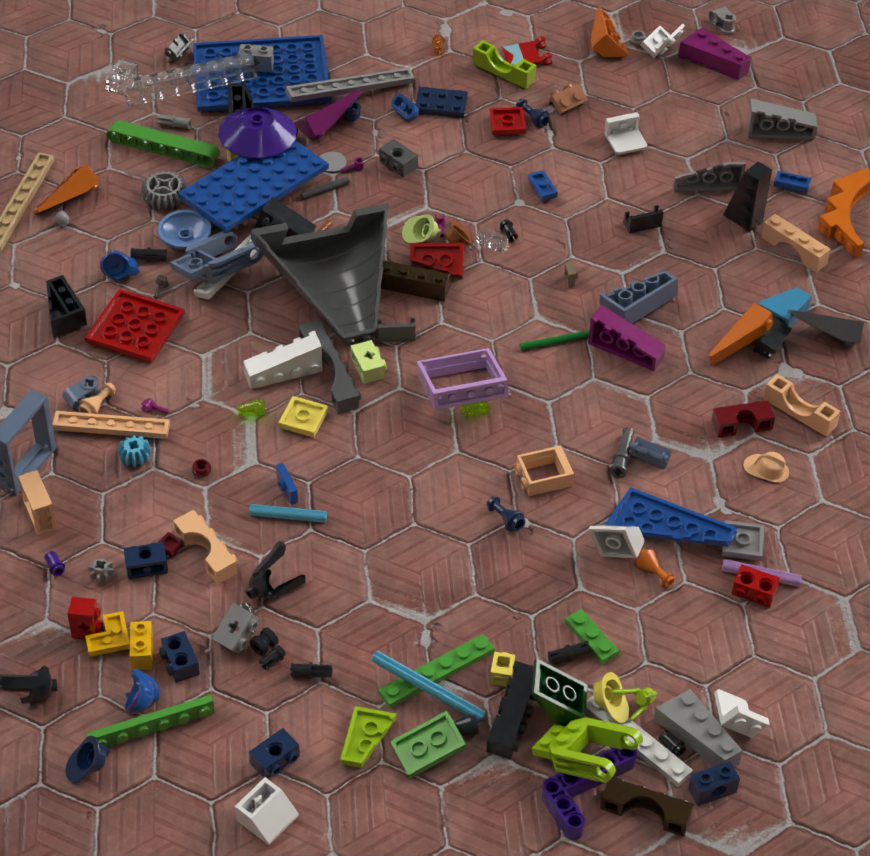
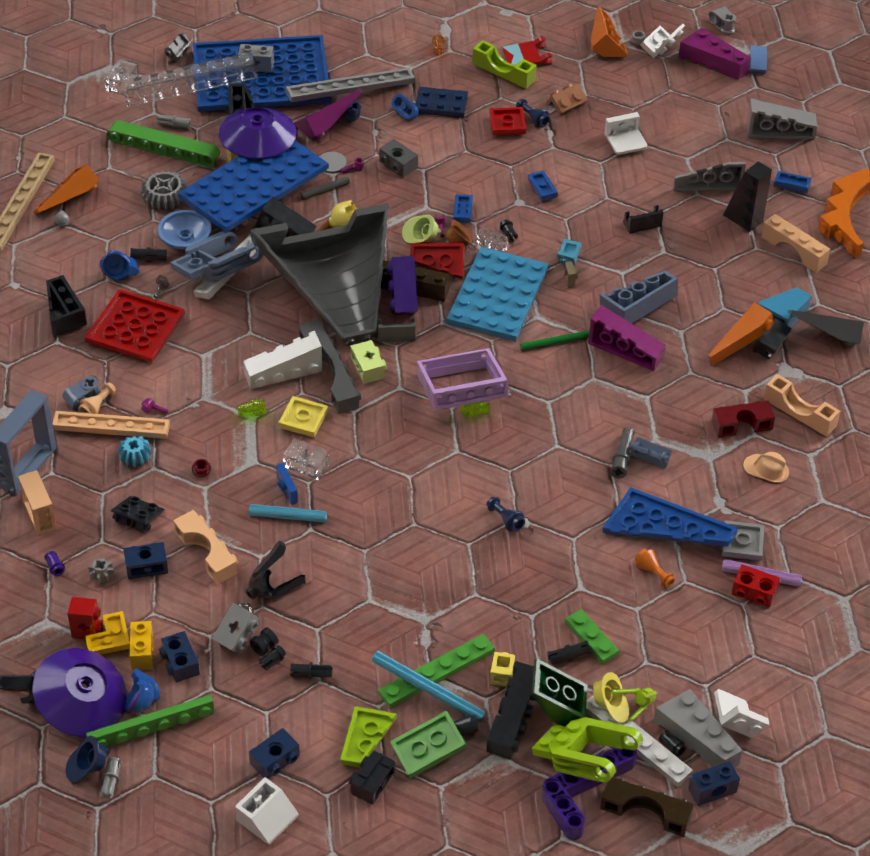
(67, 703): none -> dark purple dish
(110, 777): none -> light grey axle
(136, 513): none -> black hinge
(172, 544): dark red tile -> none
(306, 459): none -> clear brick
(341, 214): none -> light yellow cylinder
(372, 777): none -> black brick
(402, 285): none -> dark purple brick
(463, 208): none -> blue plate
(497, 293): none -> dark azure plate
(540, 458): light nougat window -> none
(569, 251): none -> medium azure bracket
(617, 540): white slope -> none
(758, 59): none -> medium blue slope

